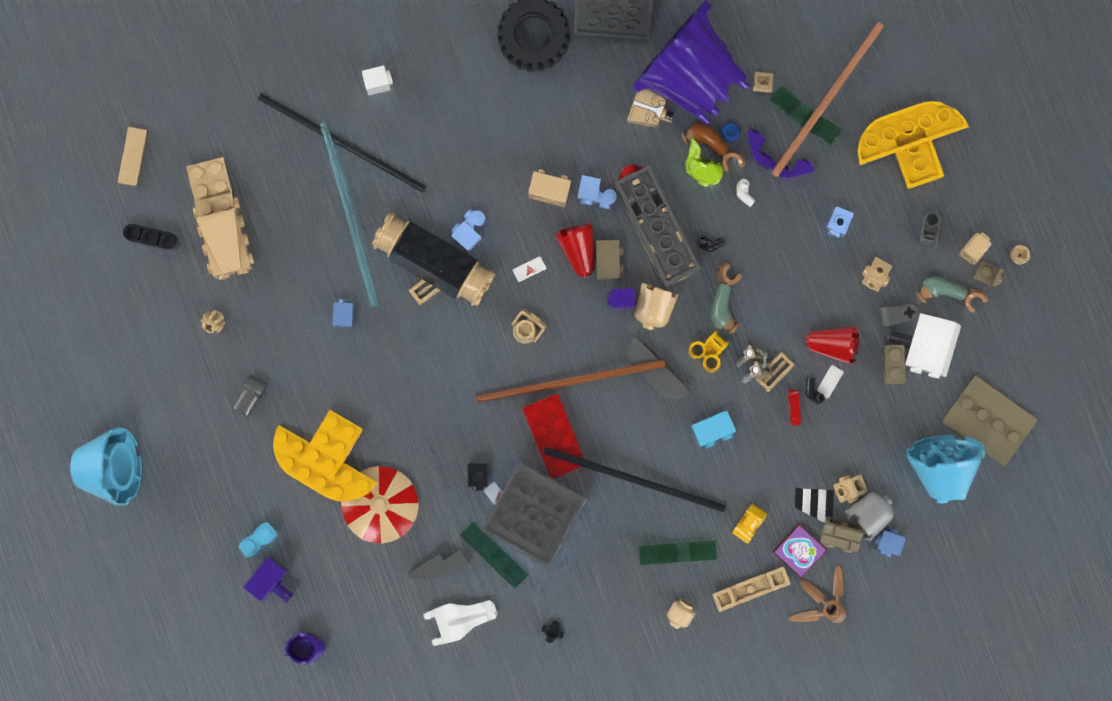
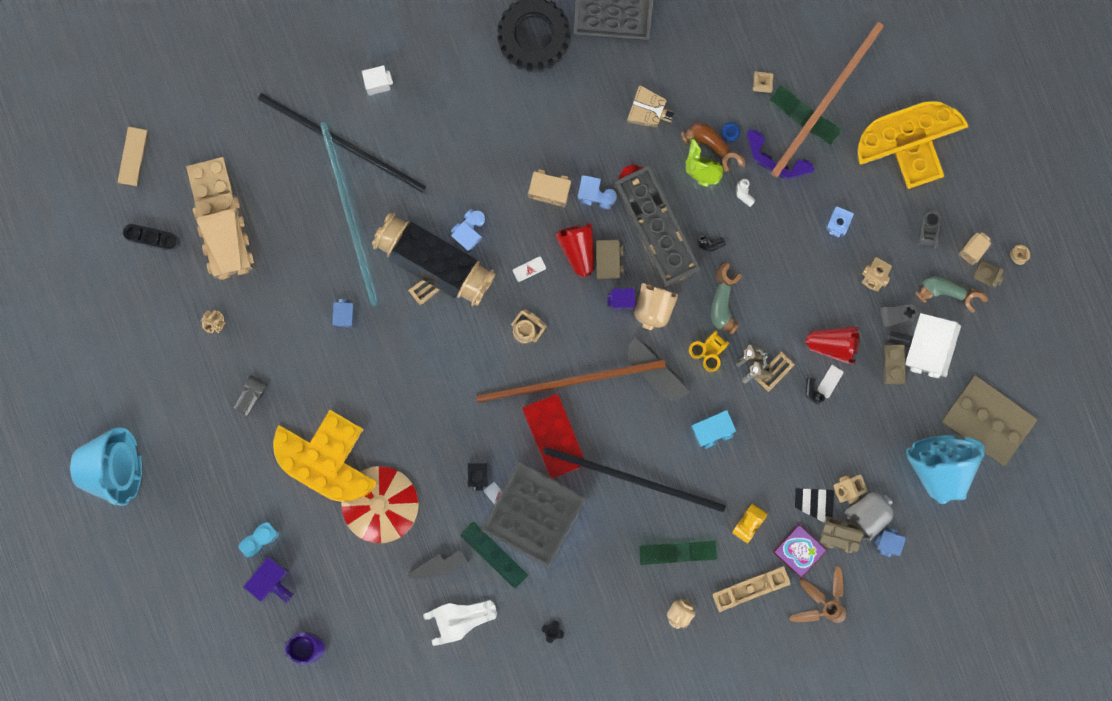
(693, 68): dark purple piece -> none
(794, 407): red beam -> none

